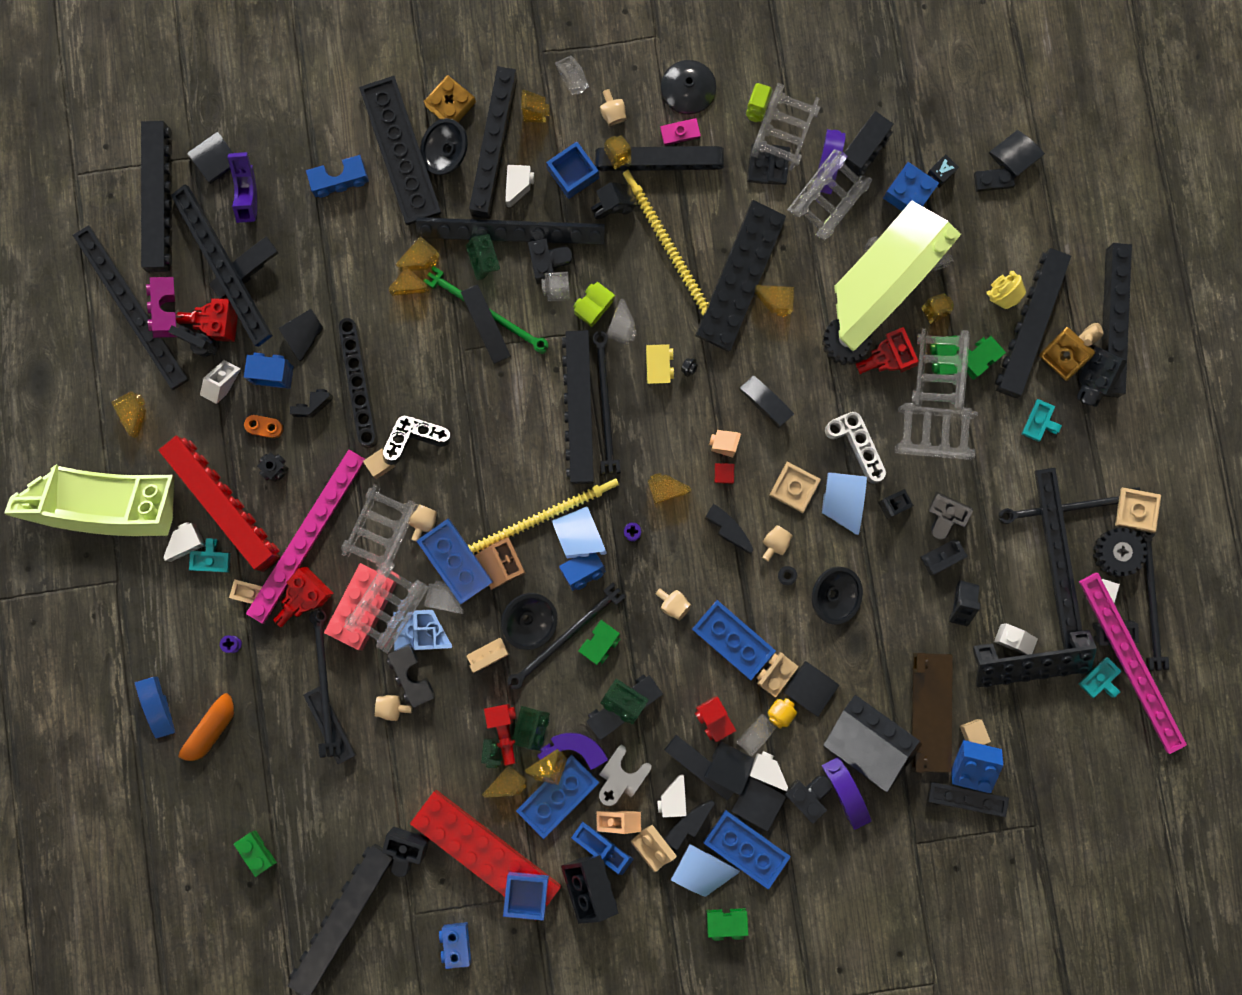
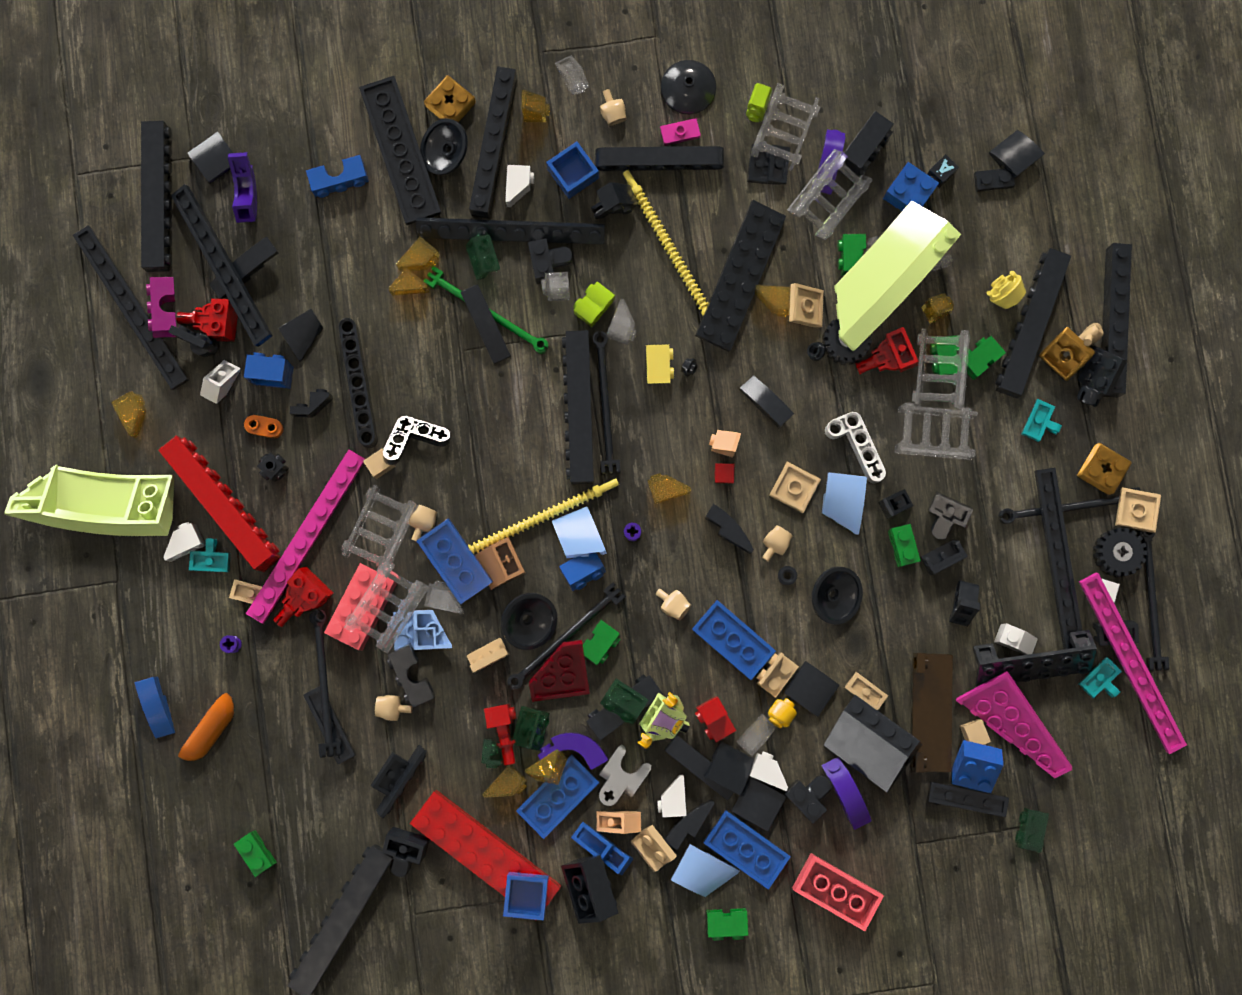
(394, 776): none -> black bracket
(456, 945): blue brick -> none
(561, 674): none -> dark red plate
(617, 151): clear yellow slope -> none
(663, 719): none -> torso
(806, 305): none -> tan tile
(816, 351): none -> black plate
(837, 892): none -> coral brick
(851, 249): none -> green brick
(866, 691): none -> tan plate
(904, 545): none -> green brick
(1012, 717): none -> dark pink wing
(1031, 830): none -> clear green bracket
(1092, 470): none -> pearl gold brick

